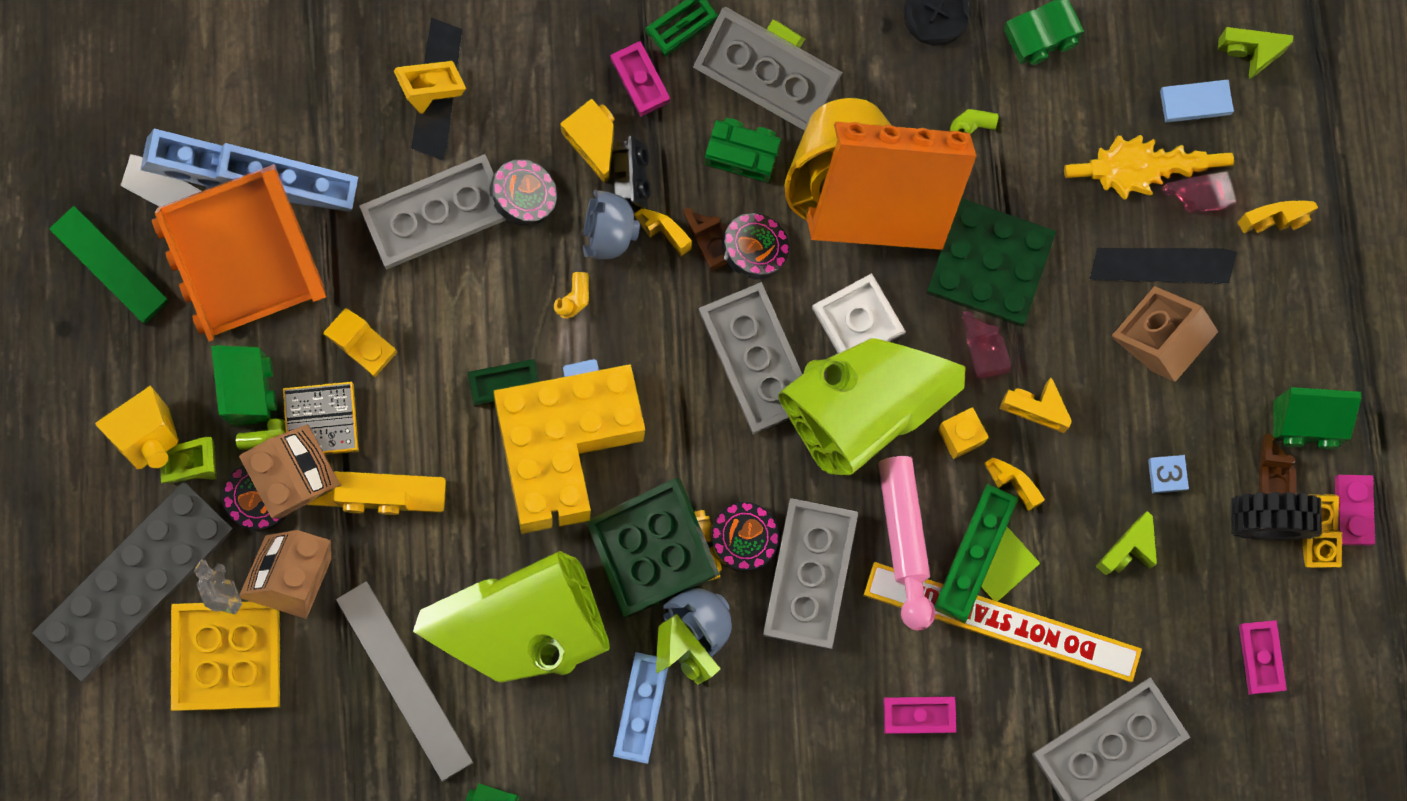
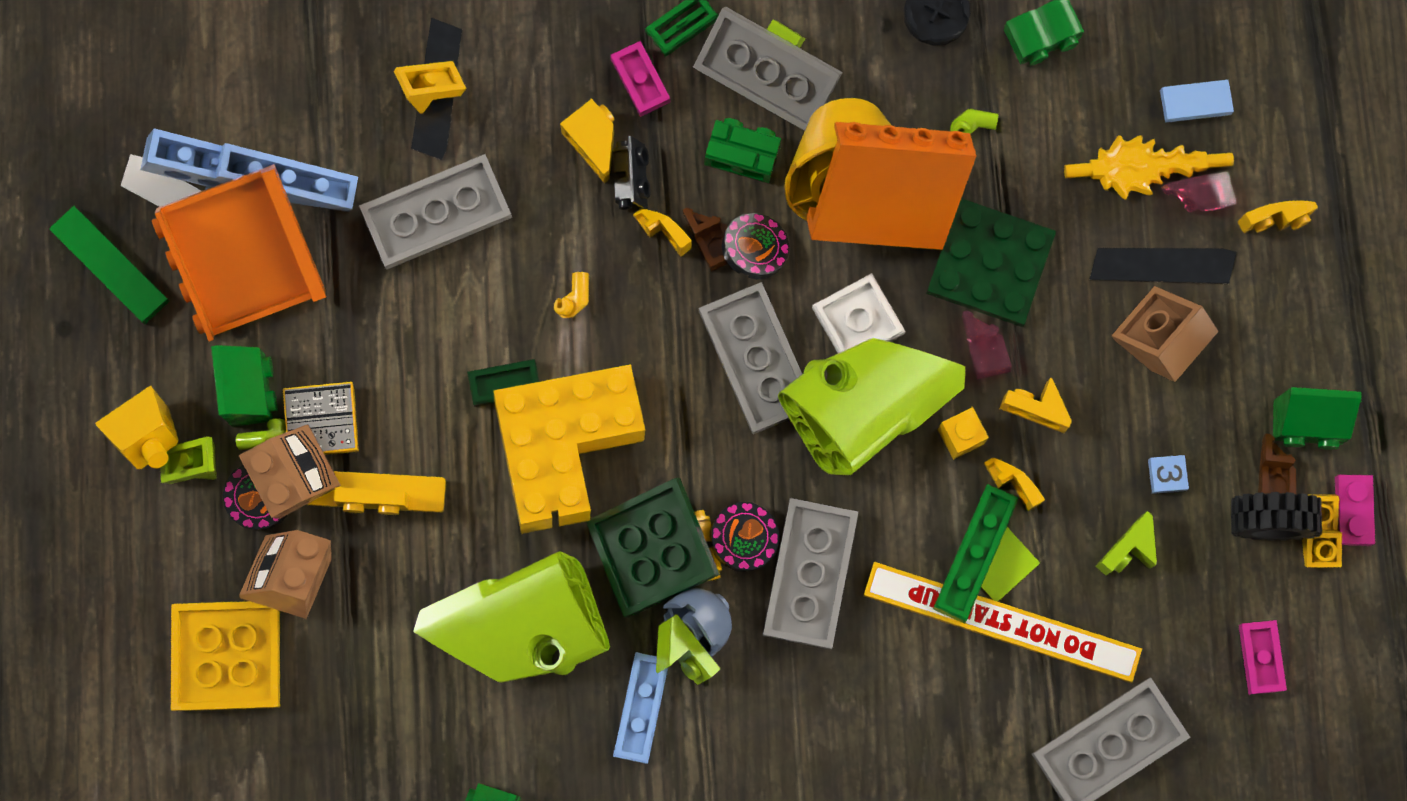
(133, 582): dark grey plate -> none
(215, 590): clear plate -> none
(360, 342): yellow slope -> none
(404, 681): light grey tile -> none
(523, 192): tile -> none
(580, 368): light blue tile -> none
(609, 226): sand blue cylinder -> none
(906, 539): bright pink piece -> none
(919, 715): dark pink plate -> none
(1262, 46): lime slope -> none

